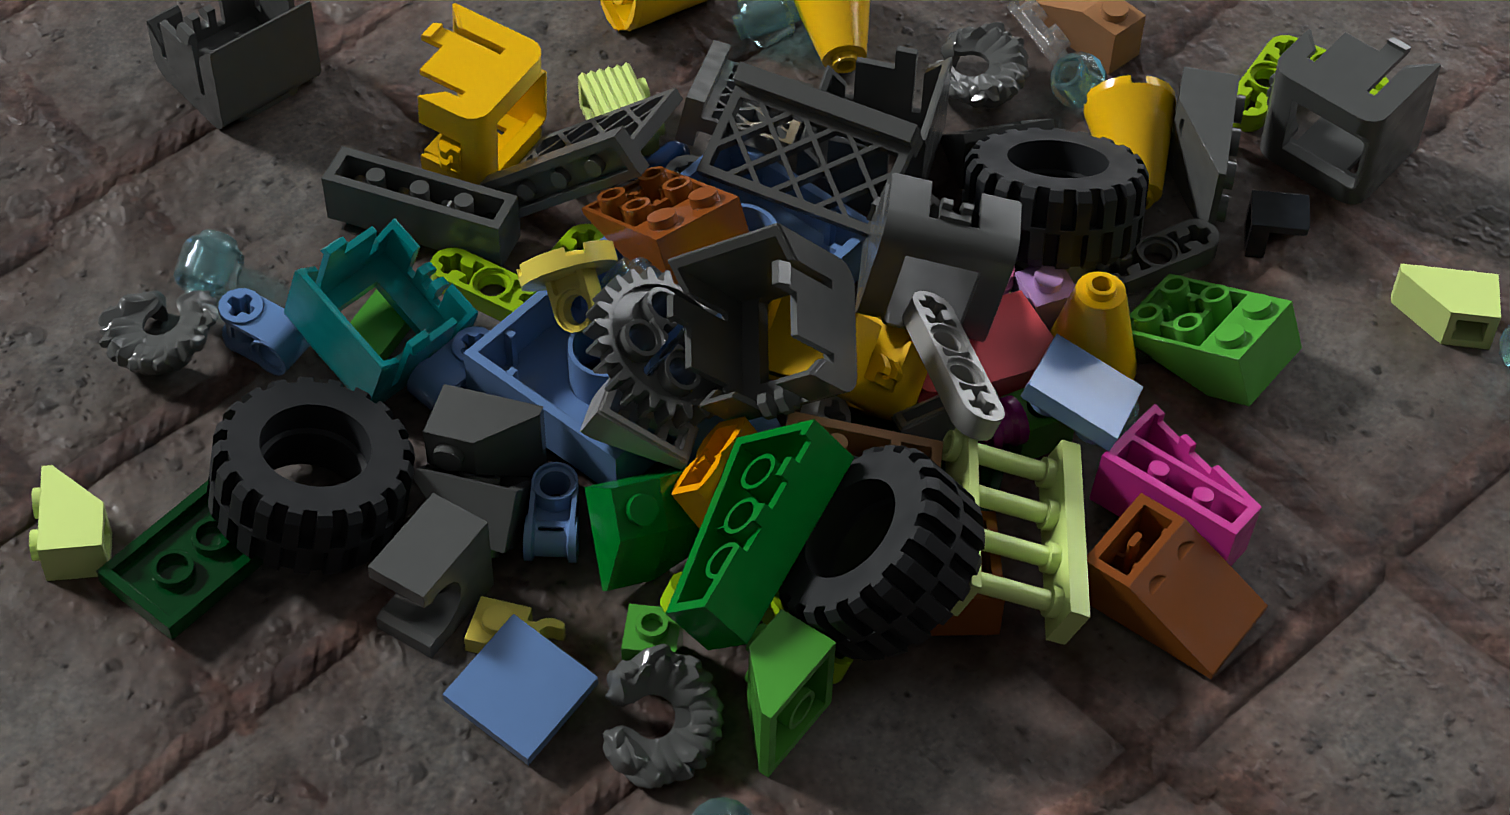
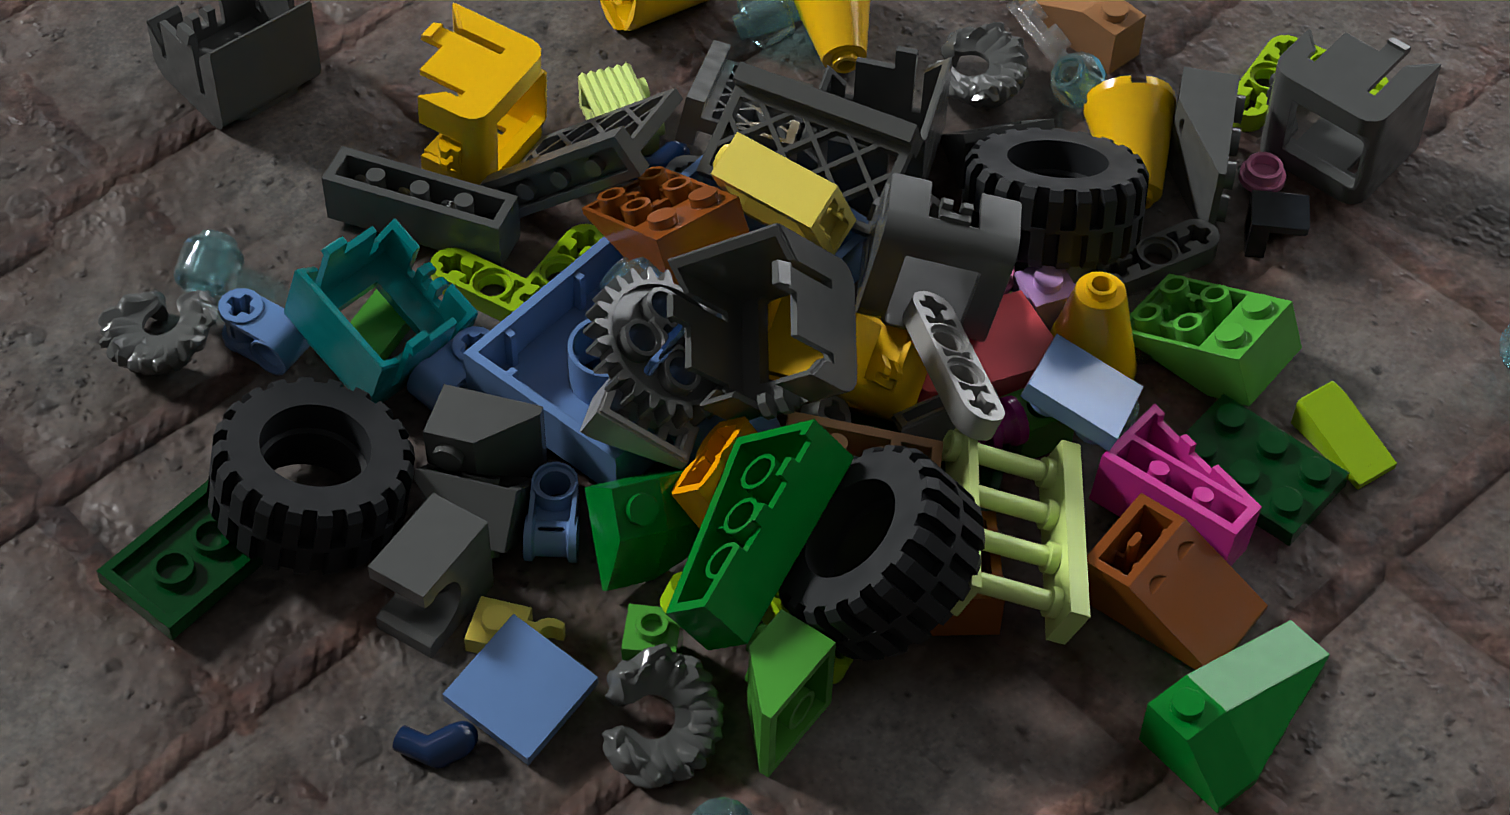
(71, 530): yellowish green slope -> none
(439, 747): none -> dark blue arm
(568, 276): light yellow tile -> none
(783, 192): none -> light yellow window
(1232, 713): none -> green wedge
(1262, 172): none -> bright pink plate
(1269, 465): none -> dark green plate
(1342, 434): none -> lime slope
(1450, 303): yellowish green slope -> none

